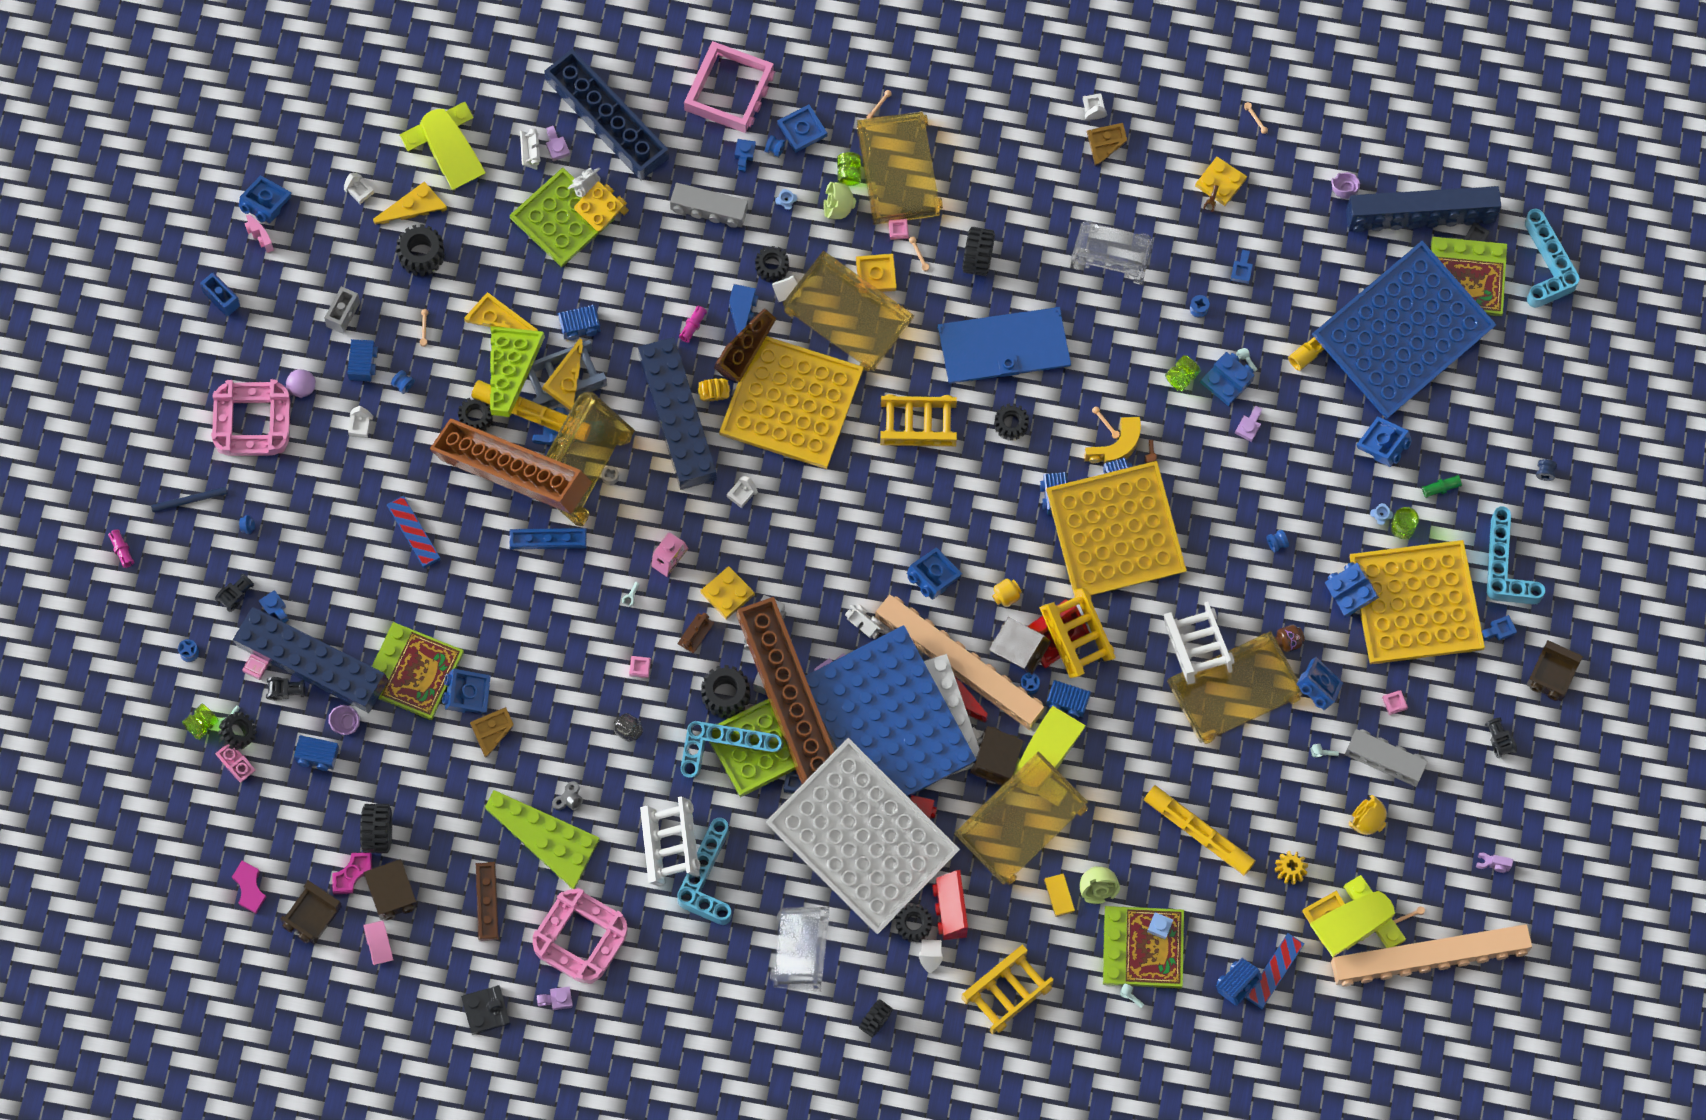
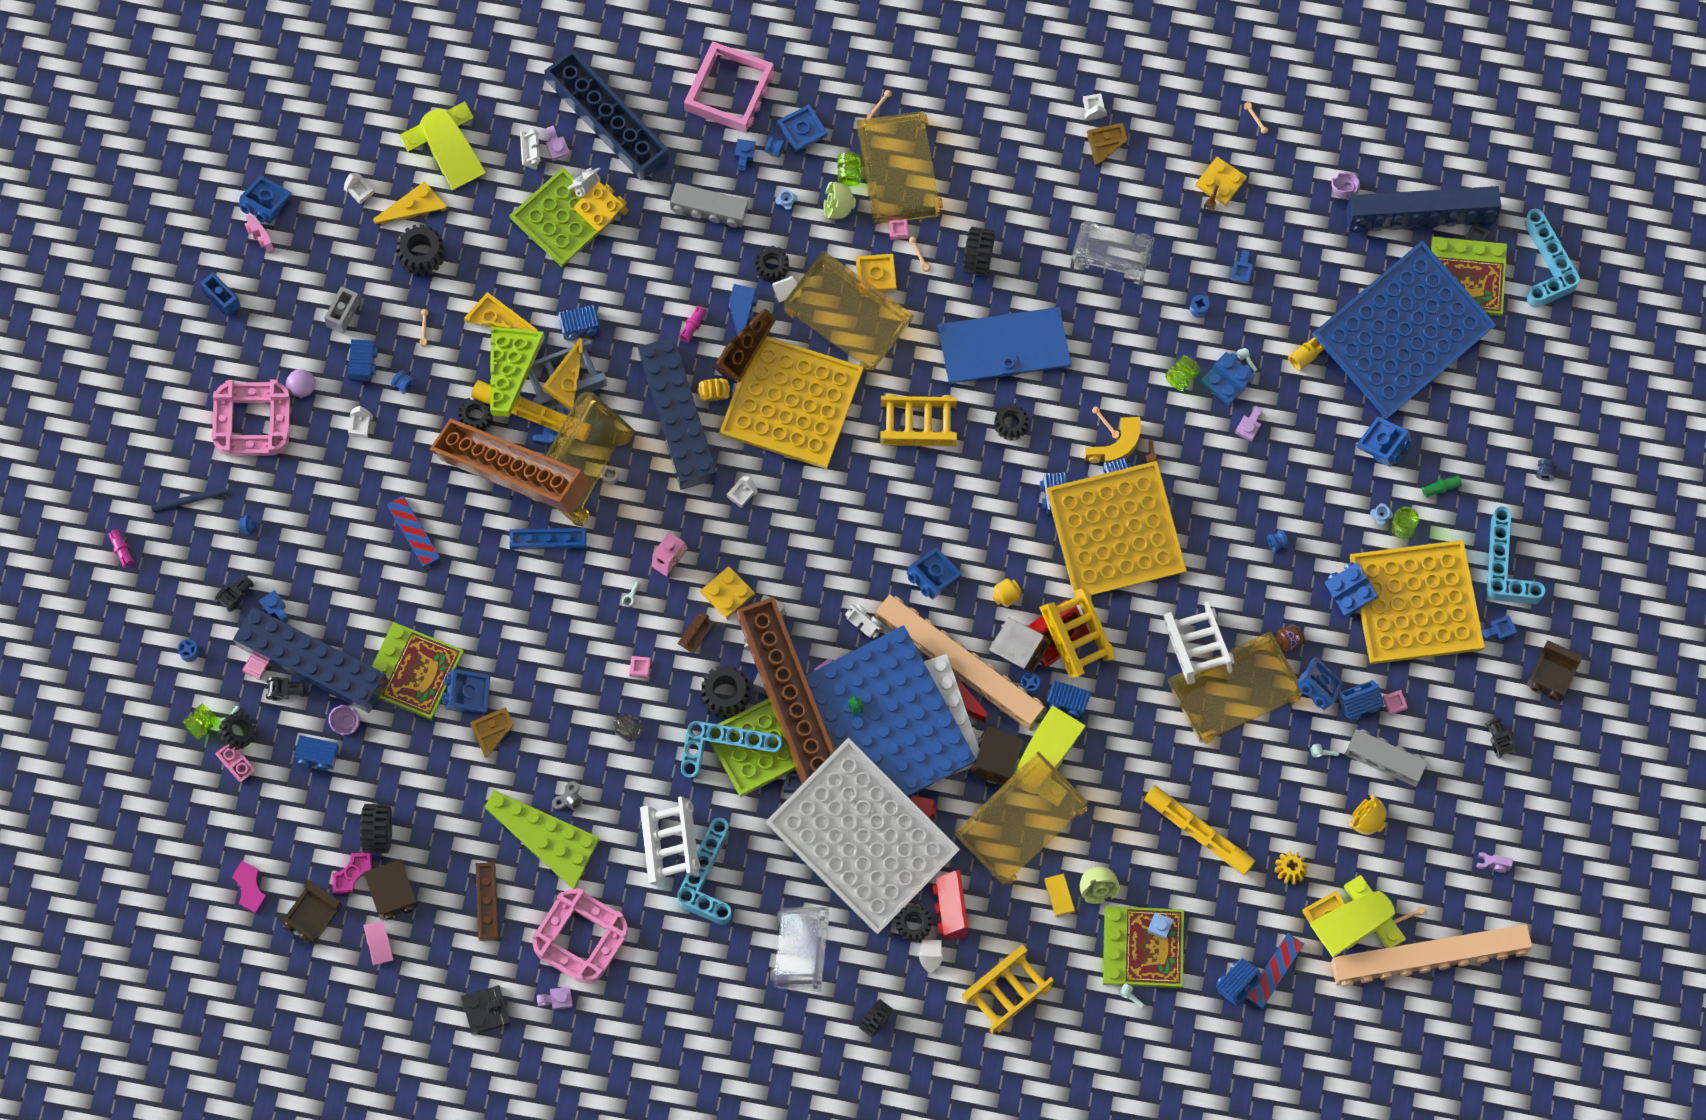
(855, 705): none -> green plate
(1361, 700): none -> blue brick

